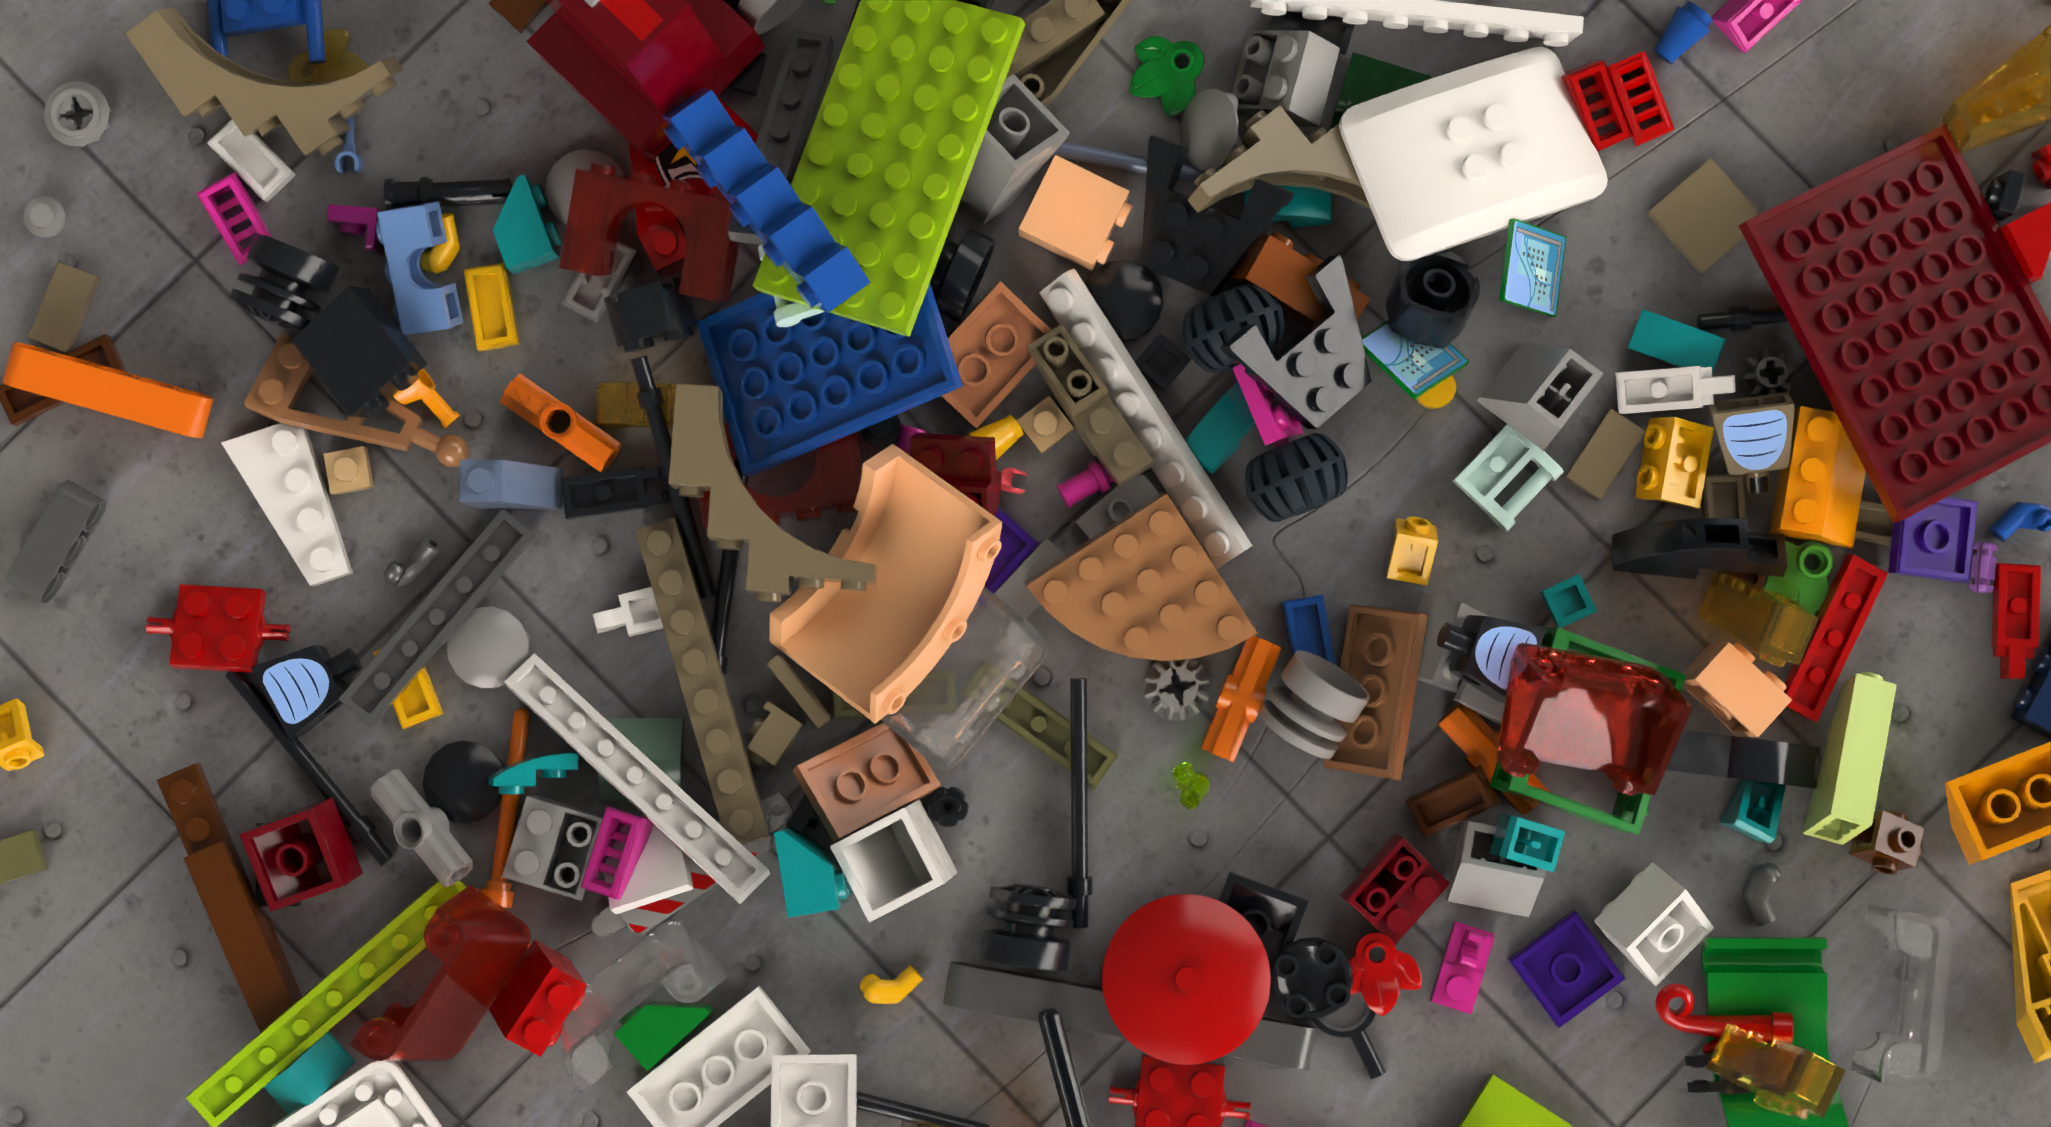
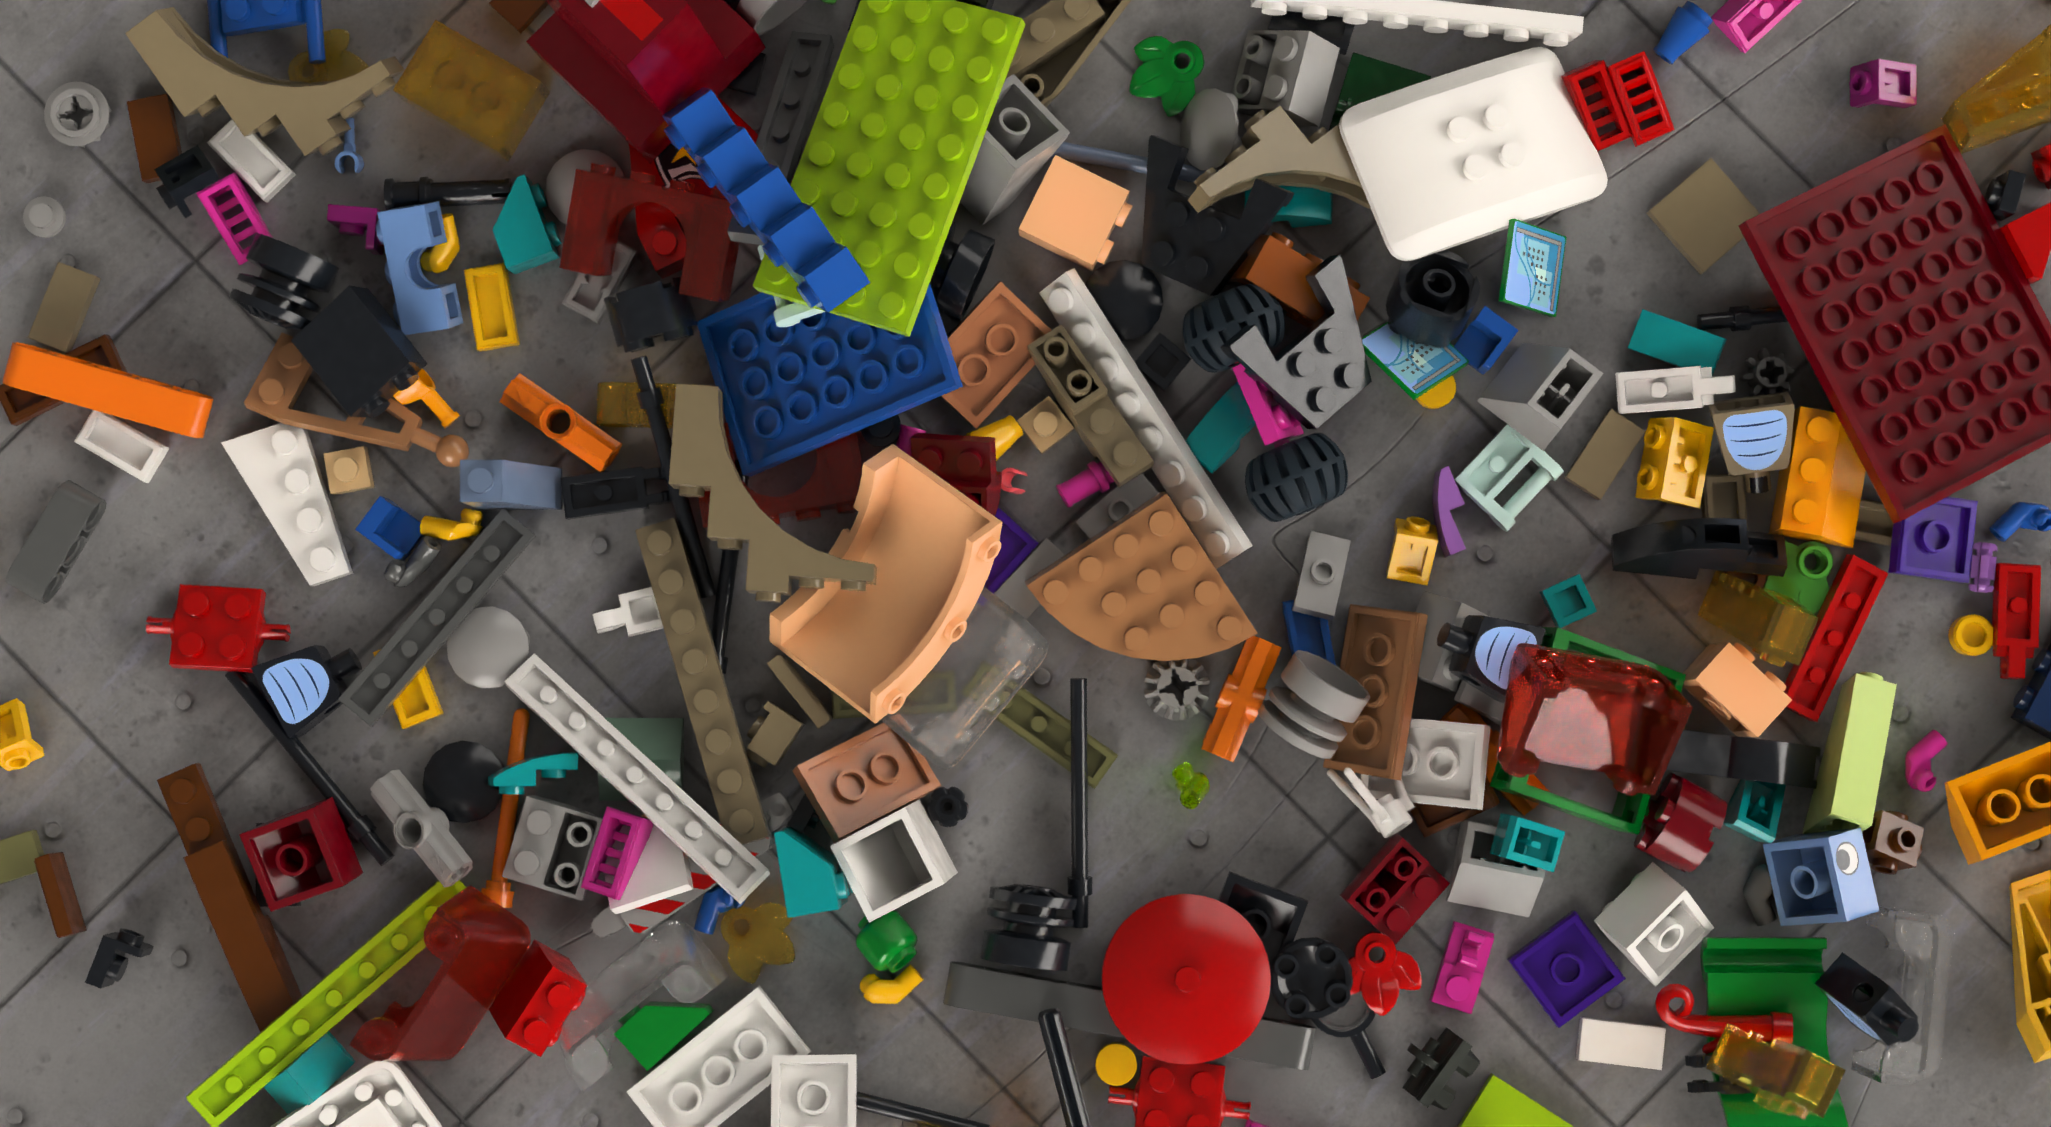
(60, 894): none -> reddish brown tile
(110, 961): none -> black bracket
(121, 445): none -> white tile
(154, 133): none -> reddish brown tile
(184, 177): none -> black bracket
(391, 528): none -> blue panel
(450, 529): none -> yellow arm
(471, 90): none -> clear yellow brick
(714, 903): none -> blue arm
(763, 942): none -> clear yellow plate
(887, 942): none -> green head
(1116, 1063): none -> yellow tile
(1321, 575): none -> light grey plate
(1386, 814): none -> white plant
(1435, 1067): none -> pearl dark grey hips
(1441, 765): none -> white plate
(1444, 499): none -> medium lavender slope
(1485, 339): none -> blue panel
(1620, 1043): none -> white tile
(1681, 823): none -> dark red brick
(1821, 877): none -> medium blue brick
(1881, 1017): none -> black torso
(1883, 84): none -> magenta bracket
(1918, 761): none -> dark pink arm
(1971, 635): none -> yellow tile

